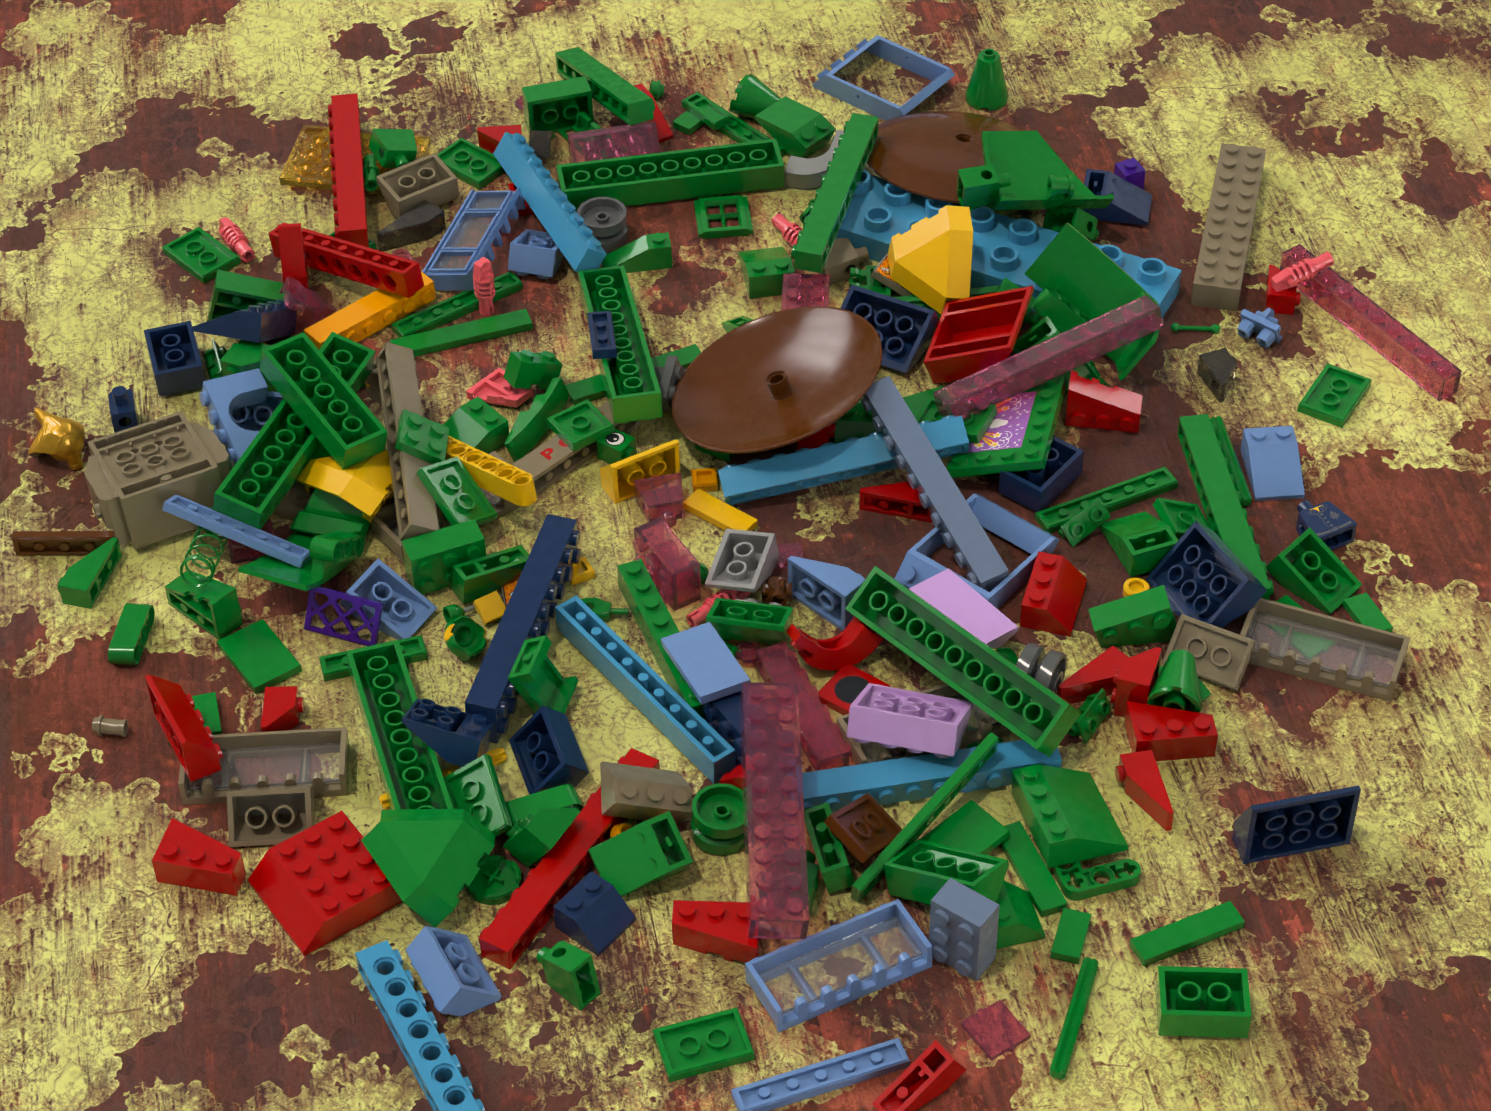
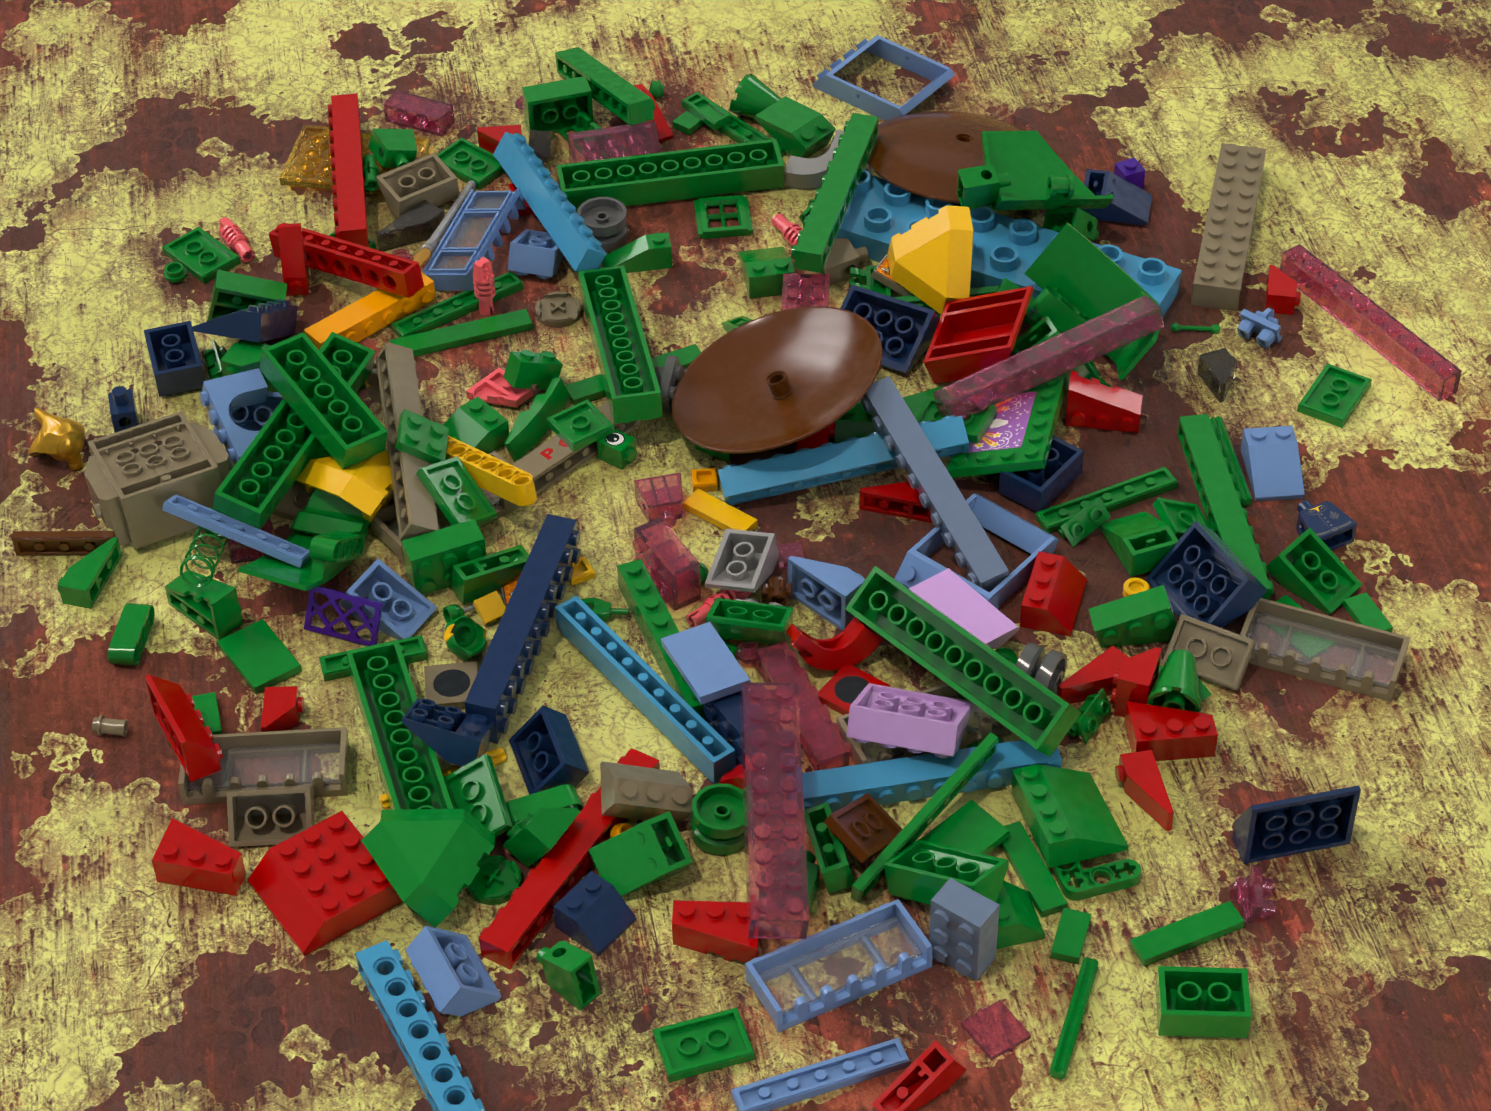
(174, 272): none -> green plate
(299, 298): clear pink tile -> none
(419, 113): none -> clear pink brick
(428, 248): none -> light grey piece
(450, 683): none -> tile
(539, 679): green panel -> none
(558, 309): none -> dark tan tile
(602, 335): dark blue tile -> none
(619, 477): yellow slope -> none
(987, 83): green cone -> none
(1250, 893): none -> clear pink hips
(1301, 272): coral hinge -> none

